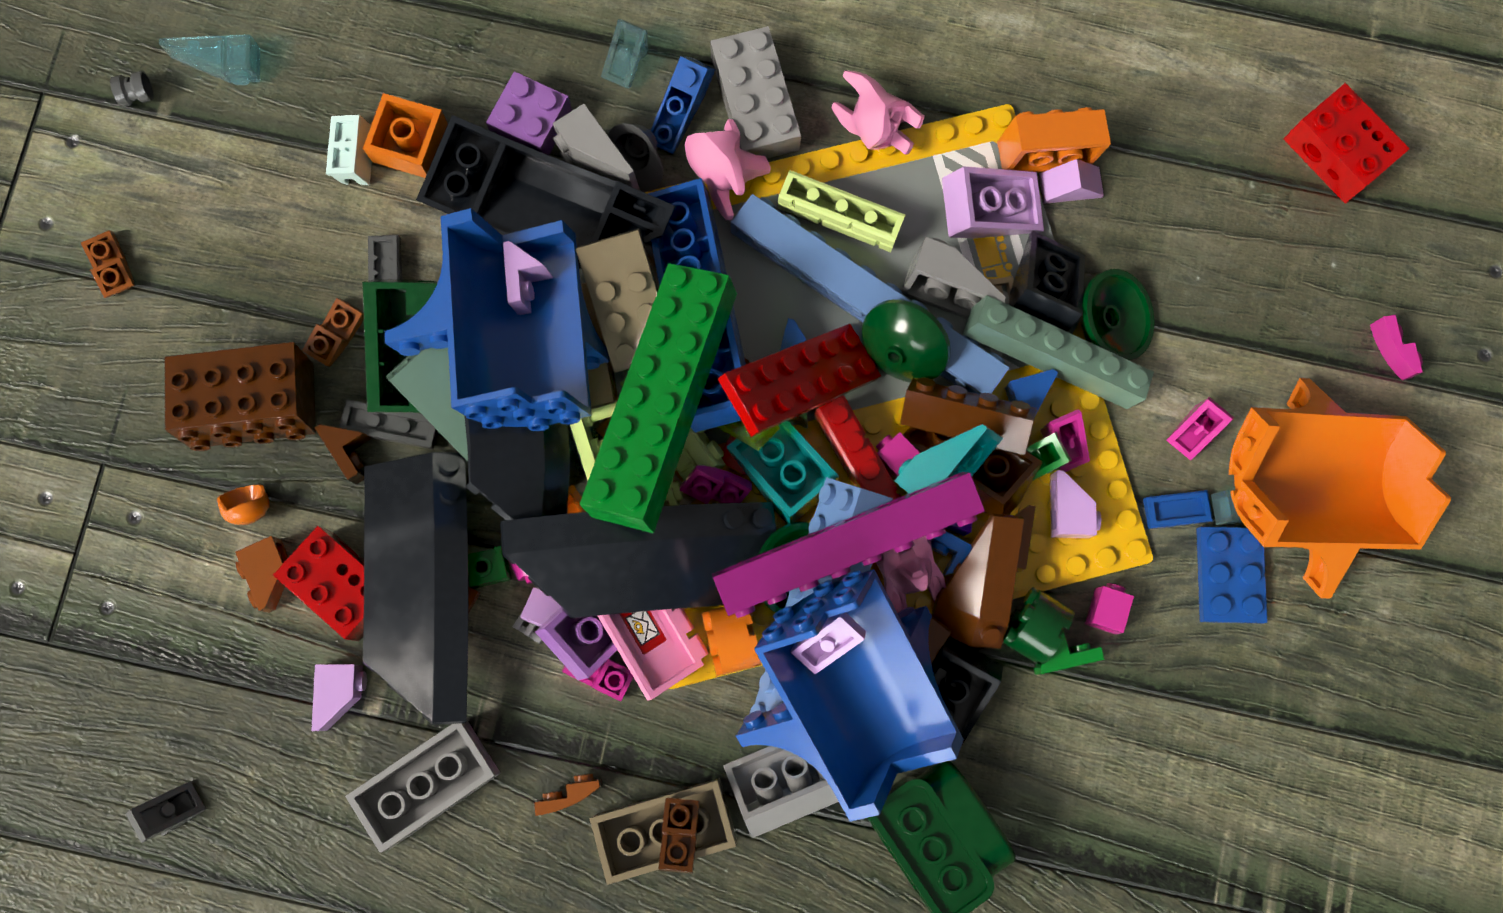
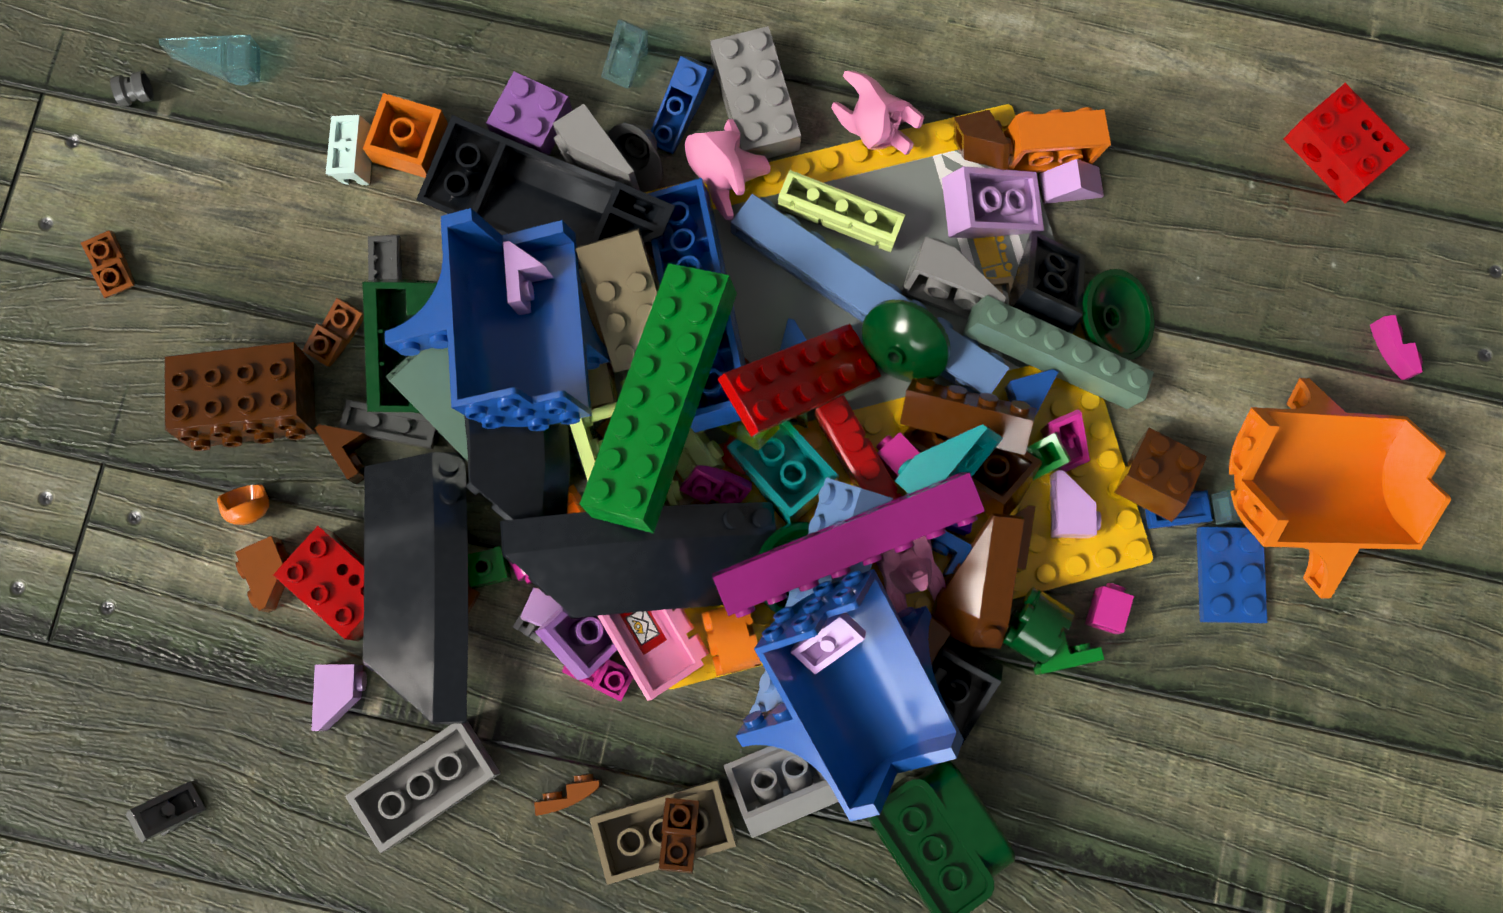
(982, 140): none -> reddish brown slope
(1160, 474): none -> reddish brown brick
(1199, 427): dark pink slope -> none

